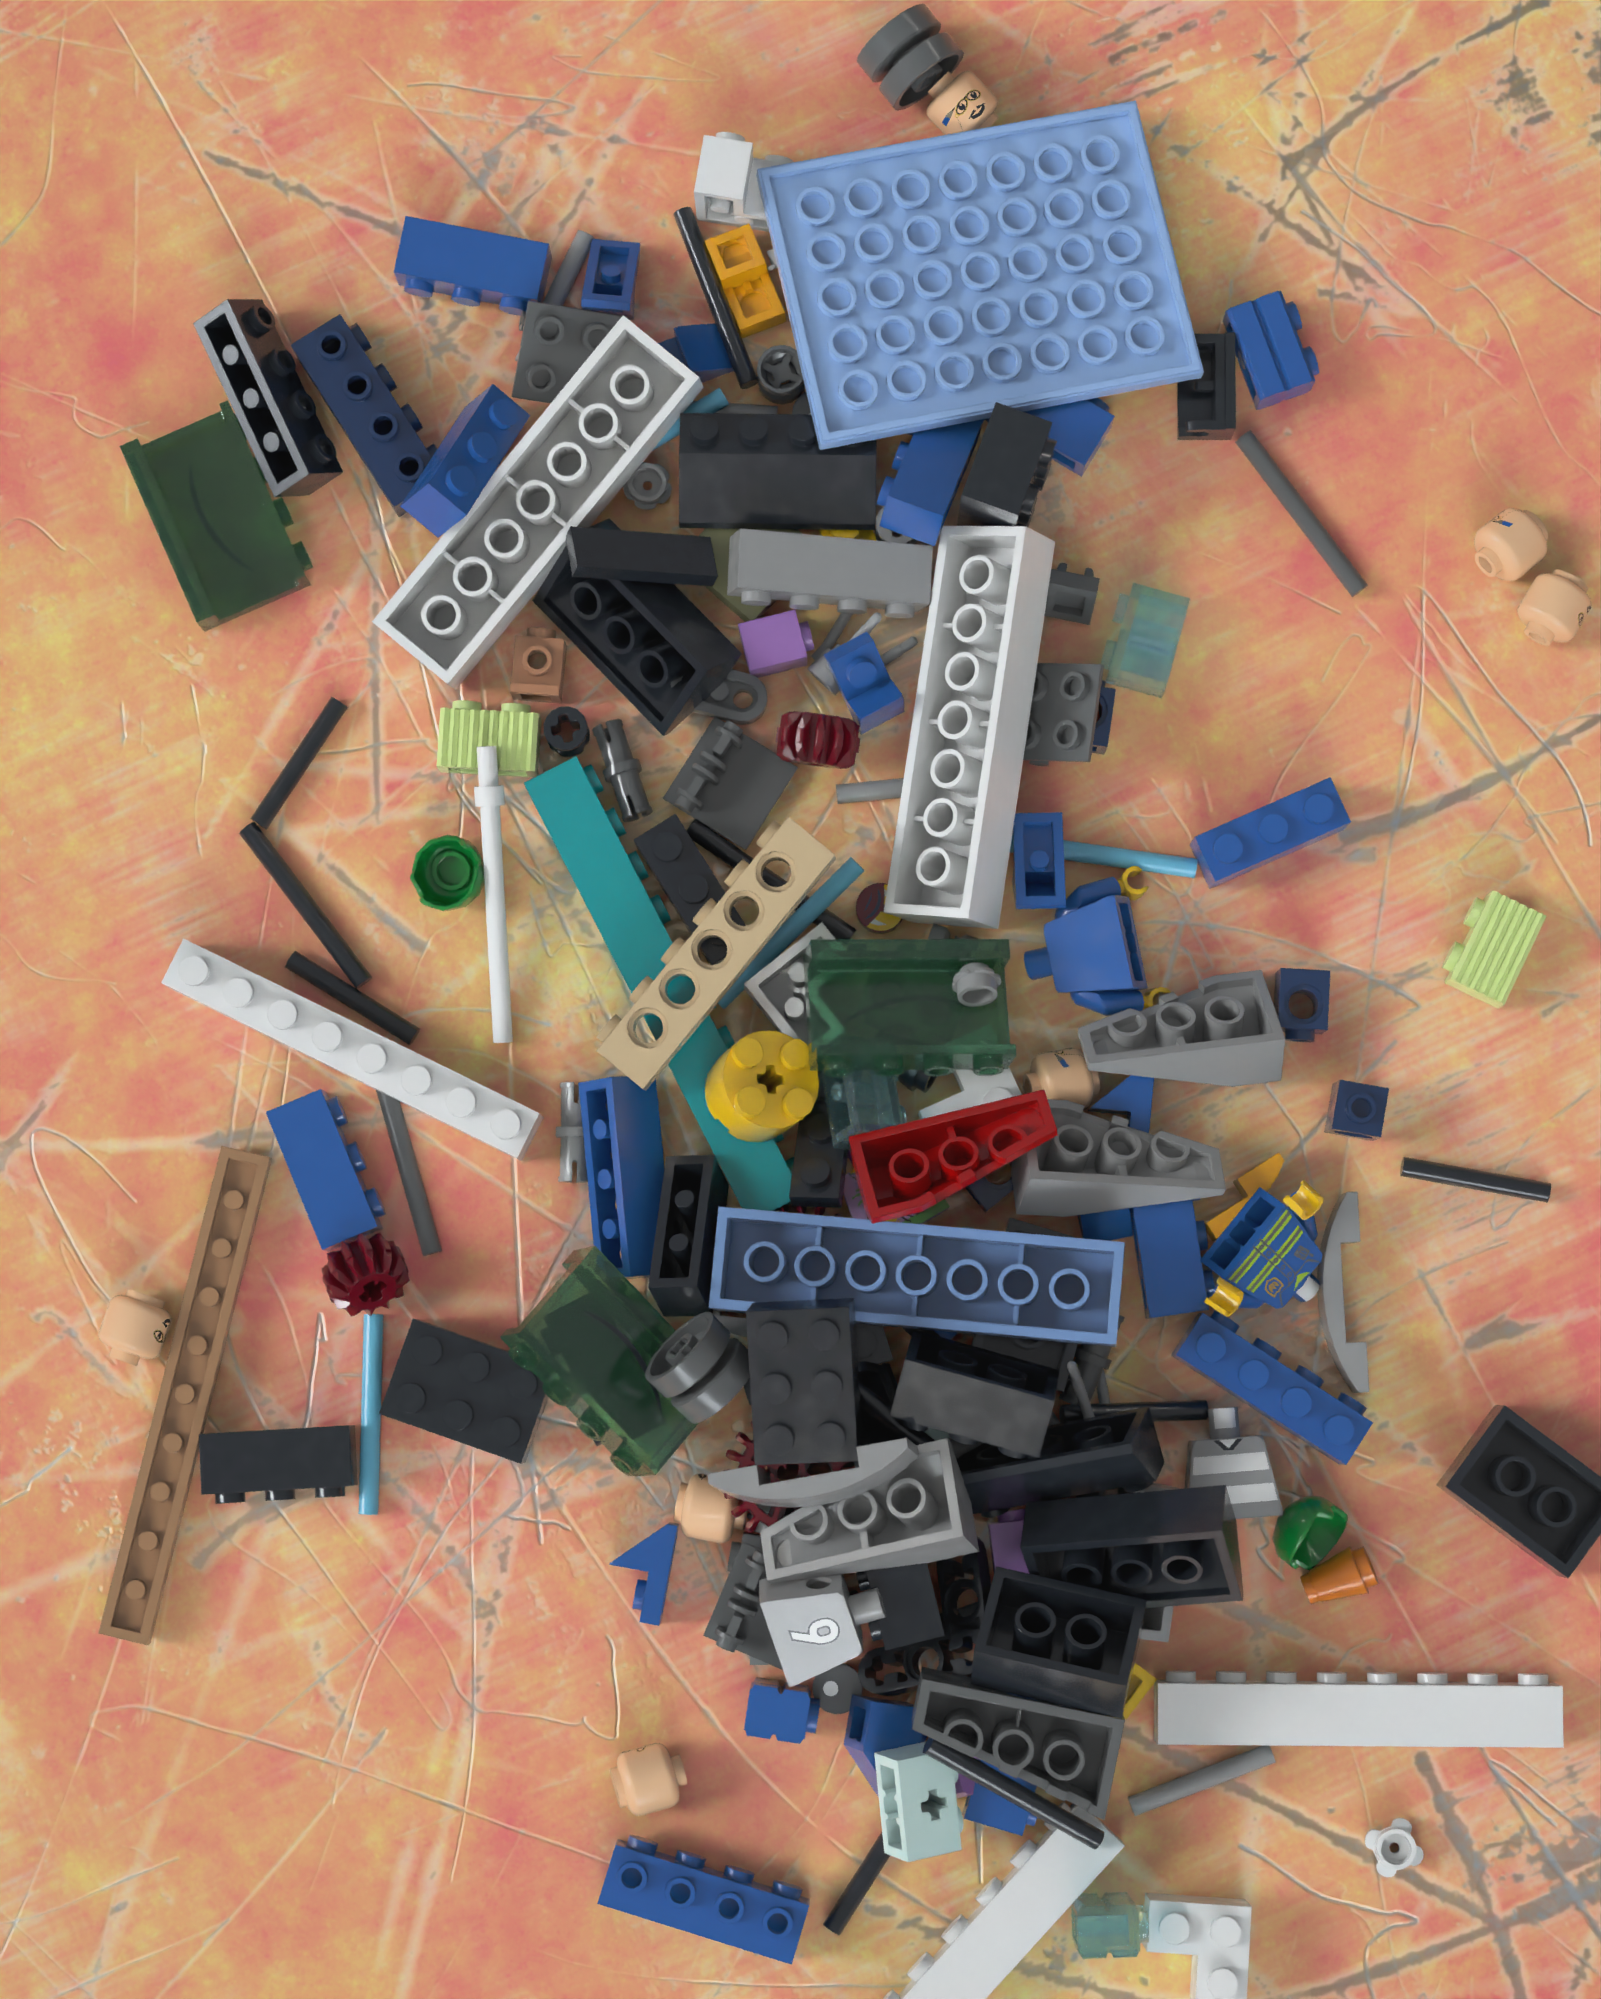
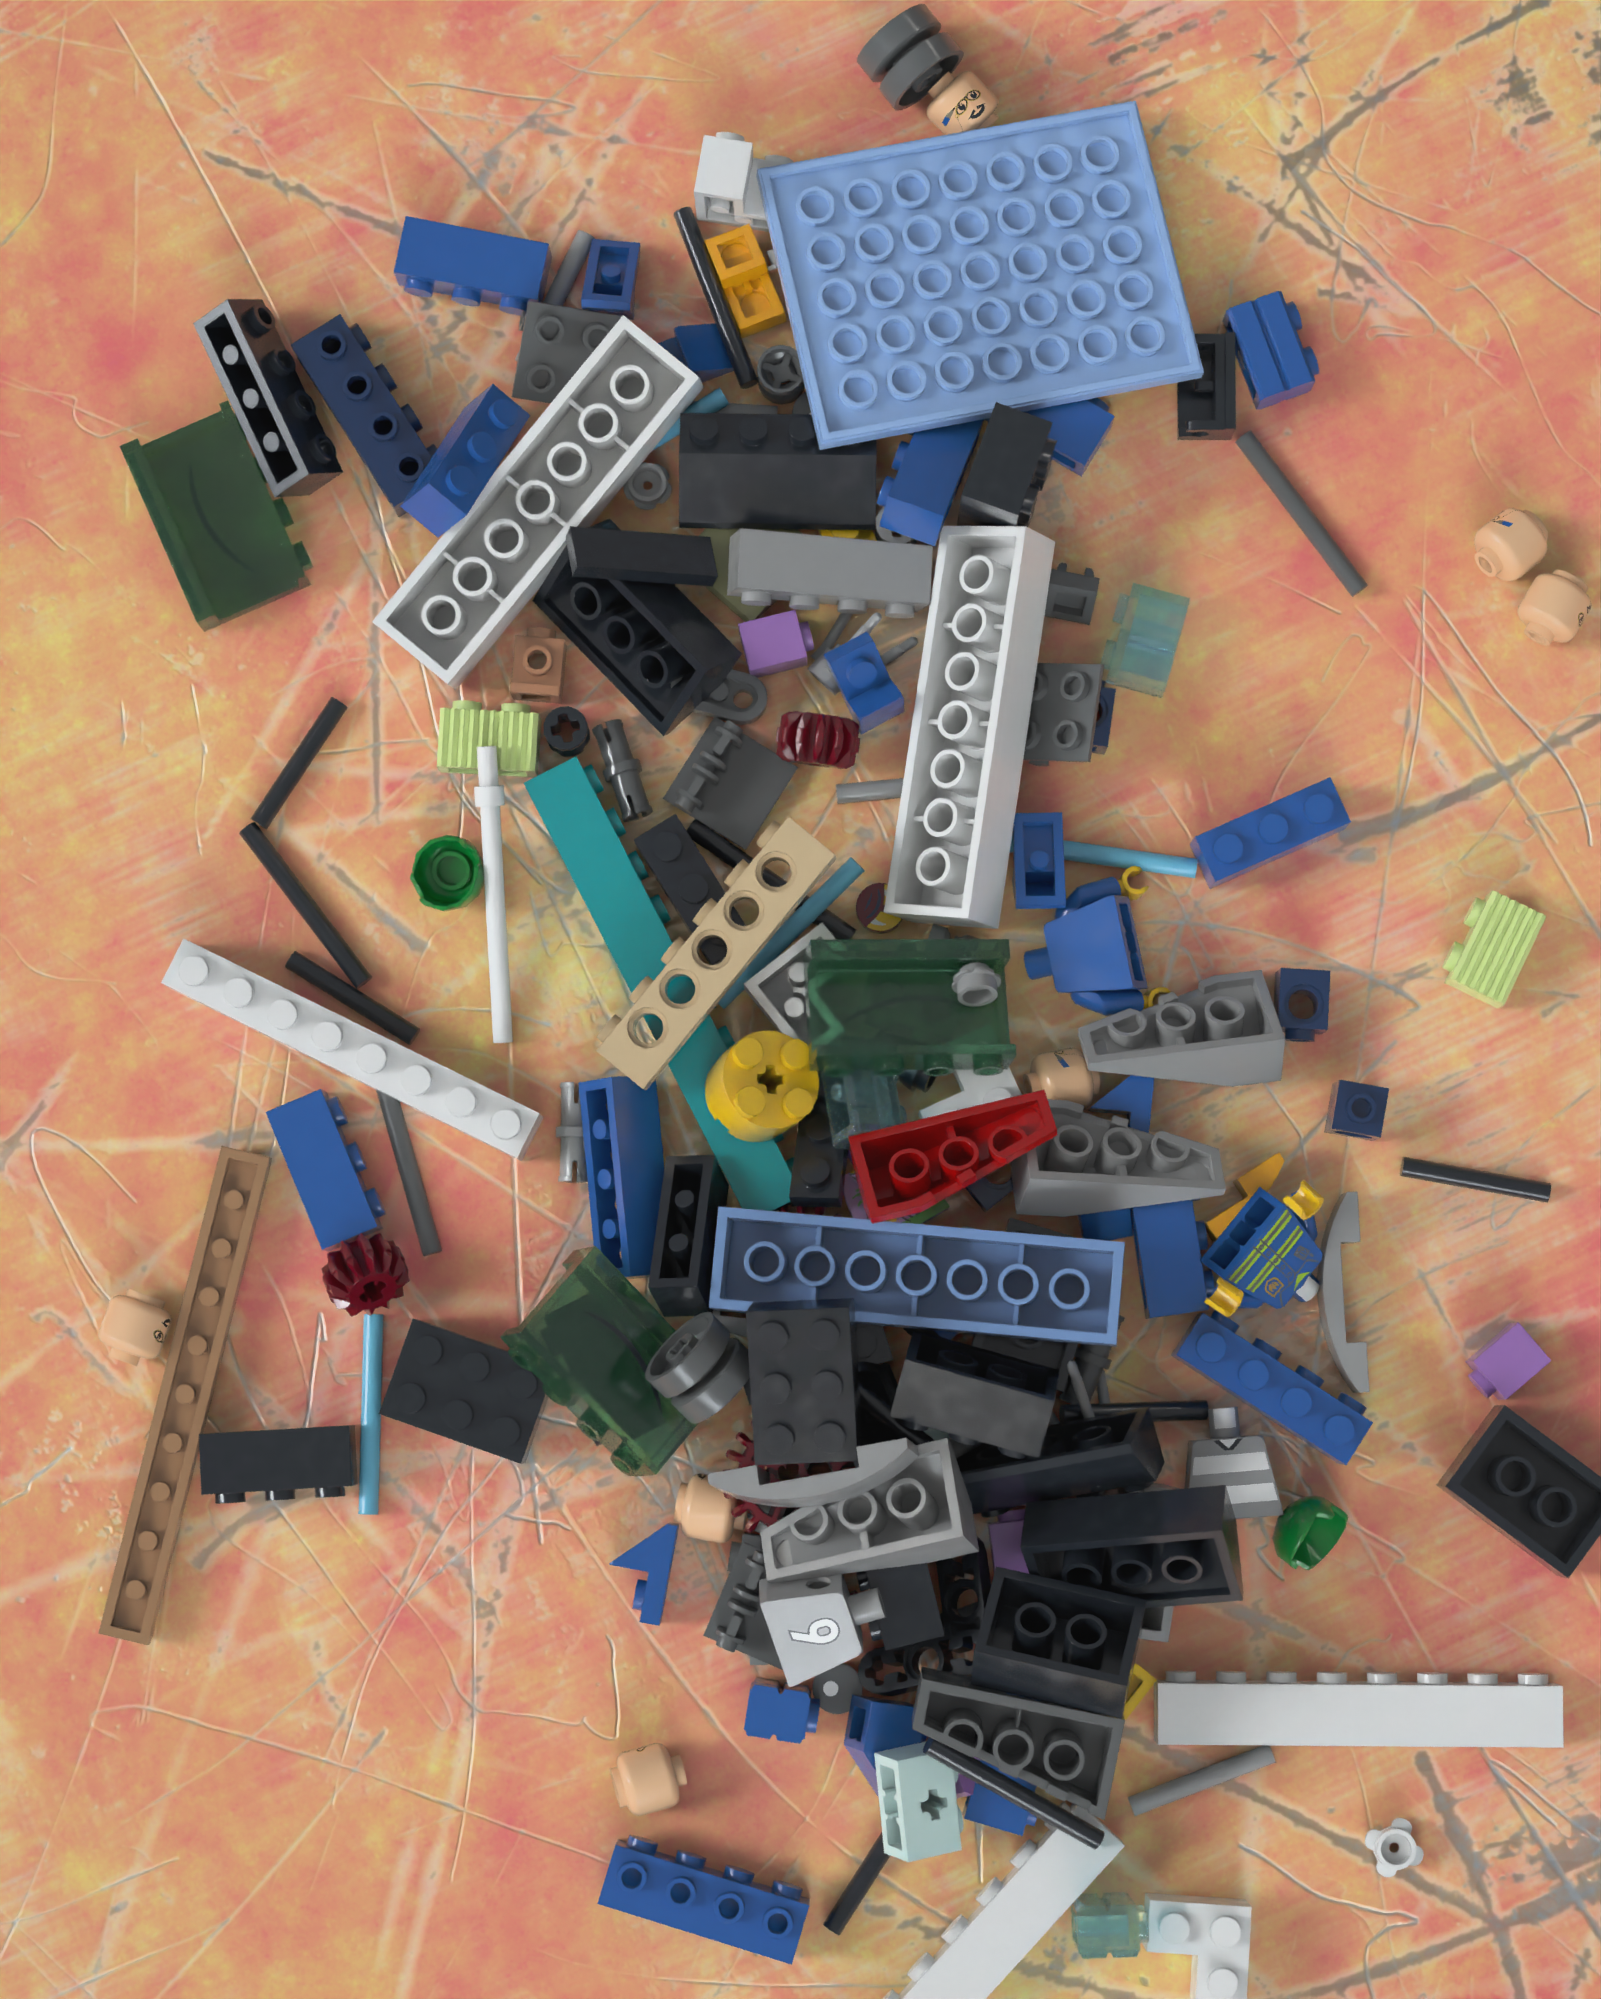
(1340, 1577): orange cone -> none
(1506, 1362): none -> medium lavender brick

